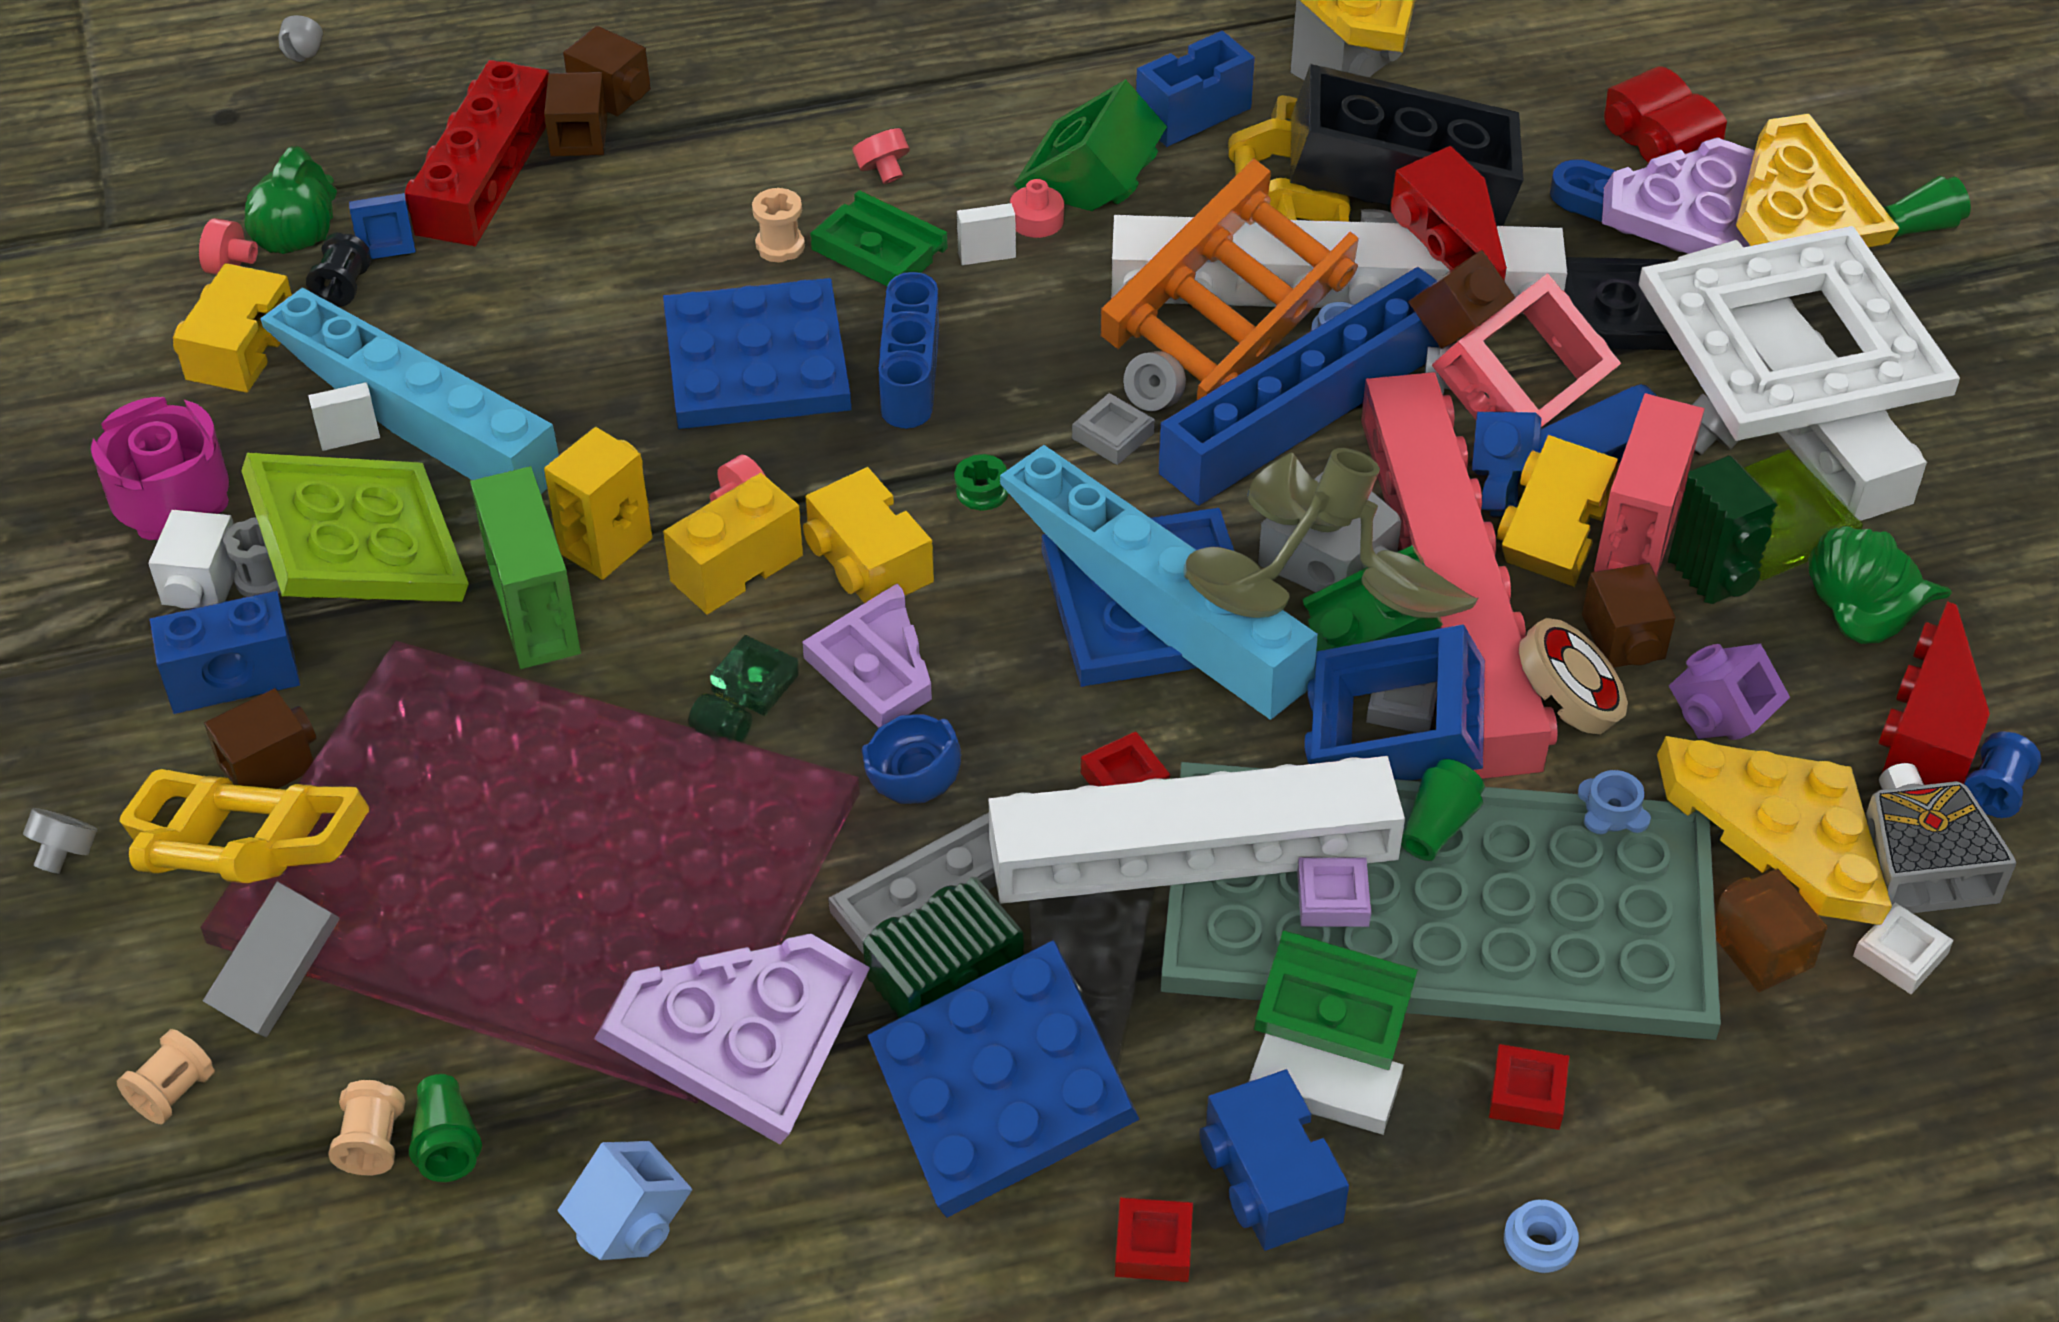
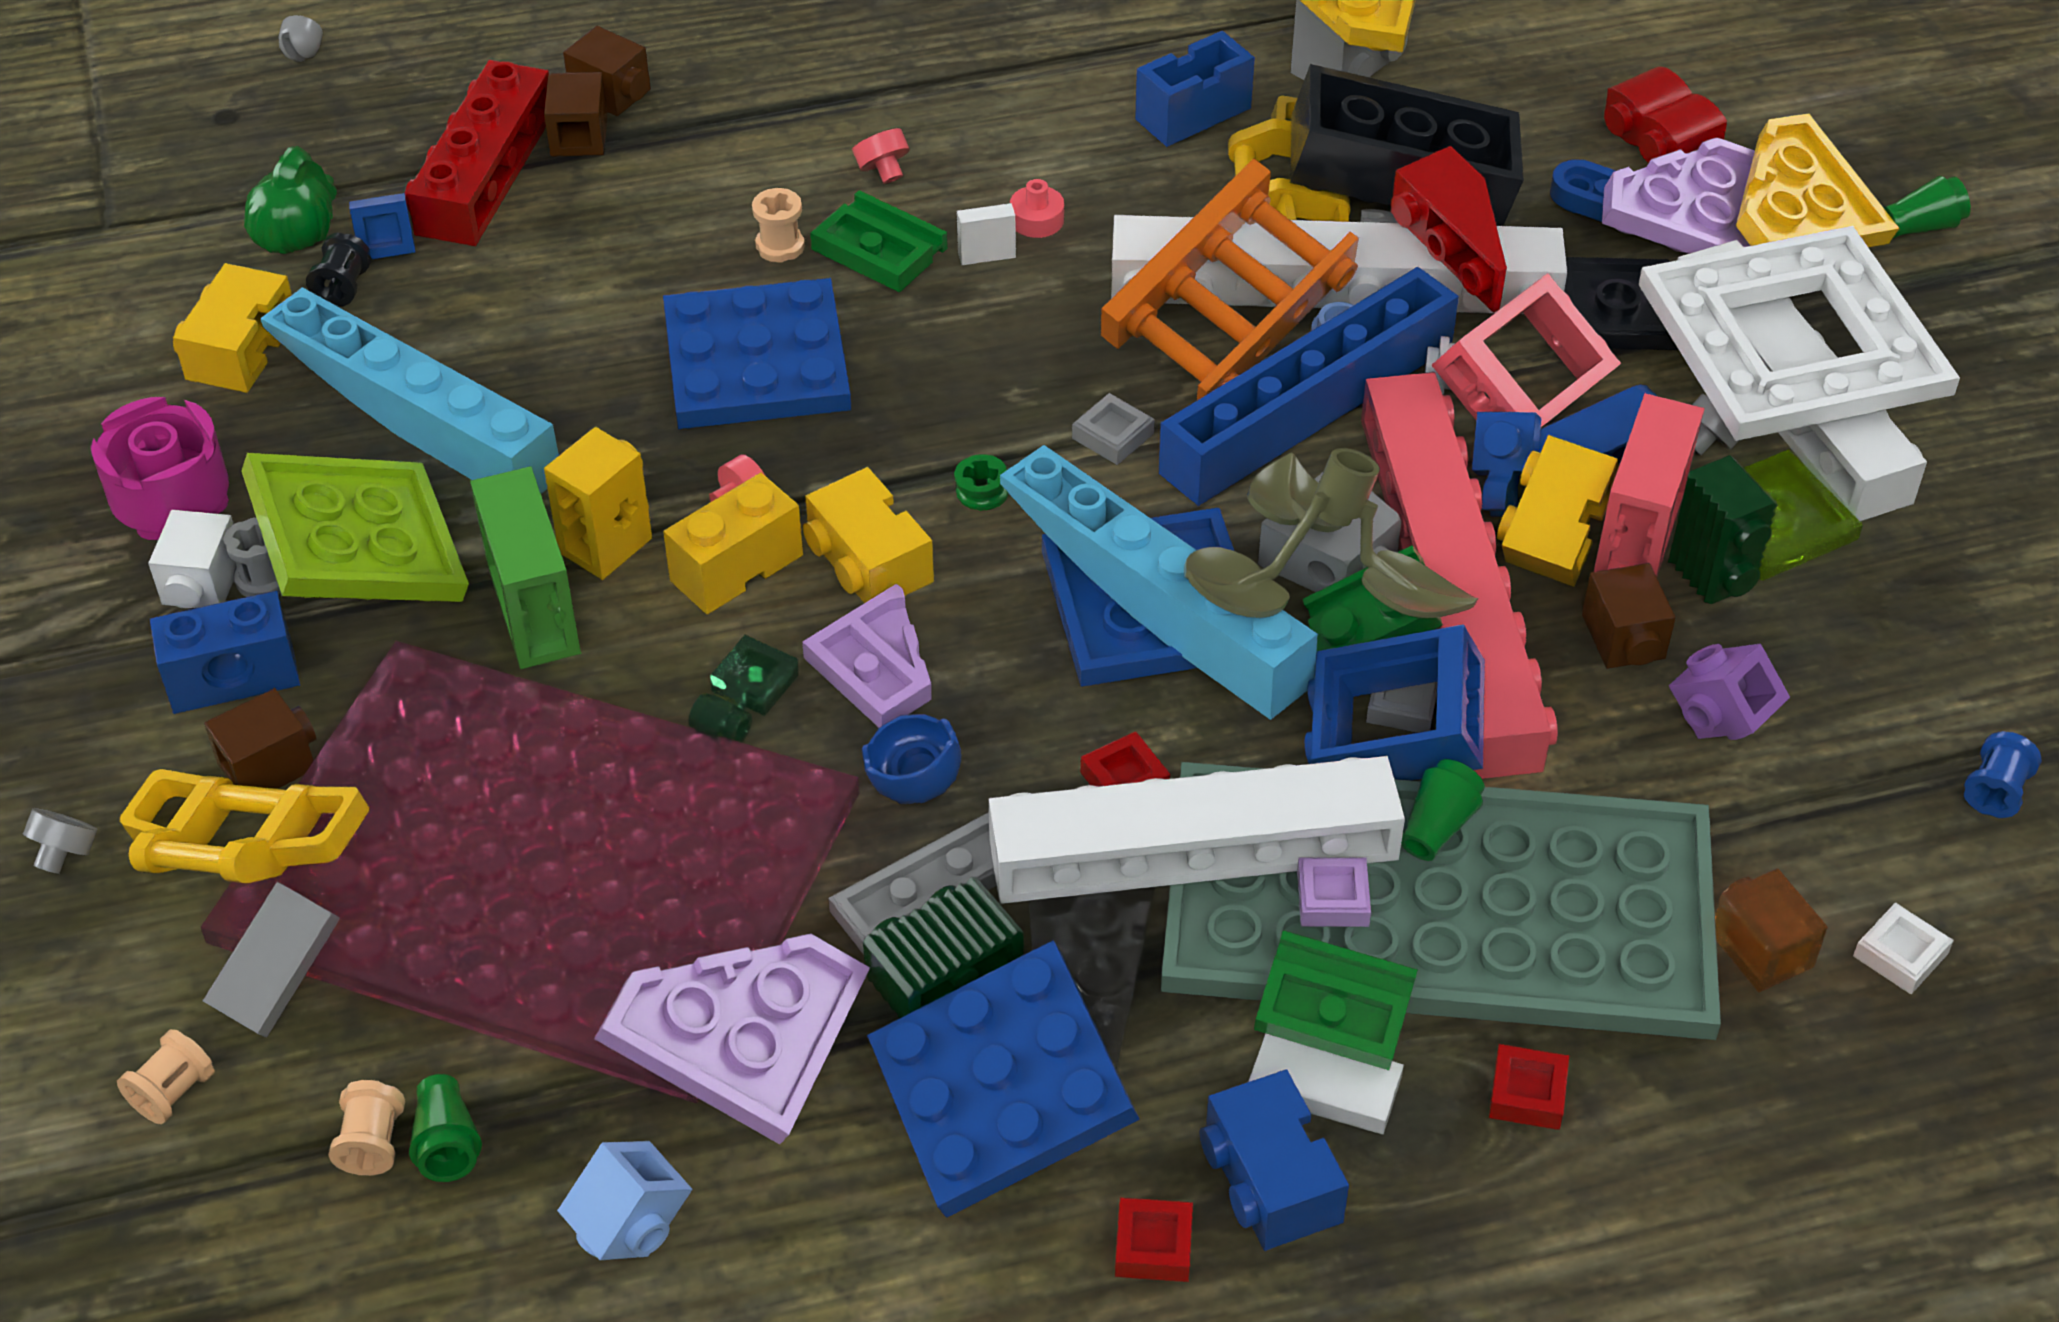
(224, 243): coral tile -> none
(344, 416): white tile -> none
(909, 350): blue beam -> none
(1097, 149): green slope -> none
(1154, 381): light grey tile -> none
(1462, 299): reddish brown brick -> none
(1543, 1219): light blue plate -> none
(1575, 673): tan tile -> none
(1622, 792): medium blue plate -> none
(1784, 817): yellow plate -> none
(1869, 583): green hair -> none
(1935, 844): torso -> none
(1943, 706): red slope -> none

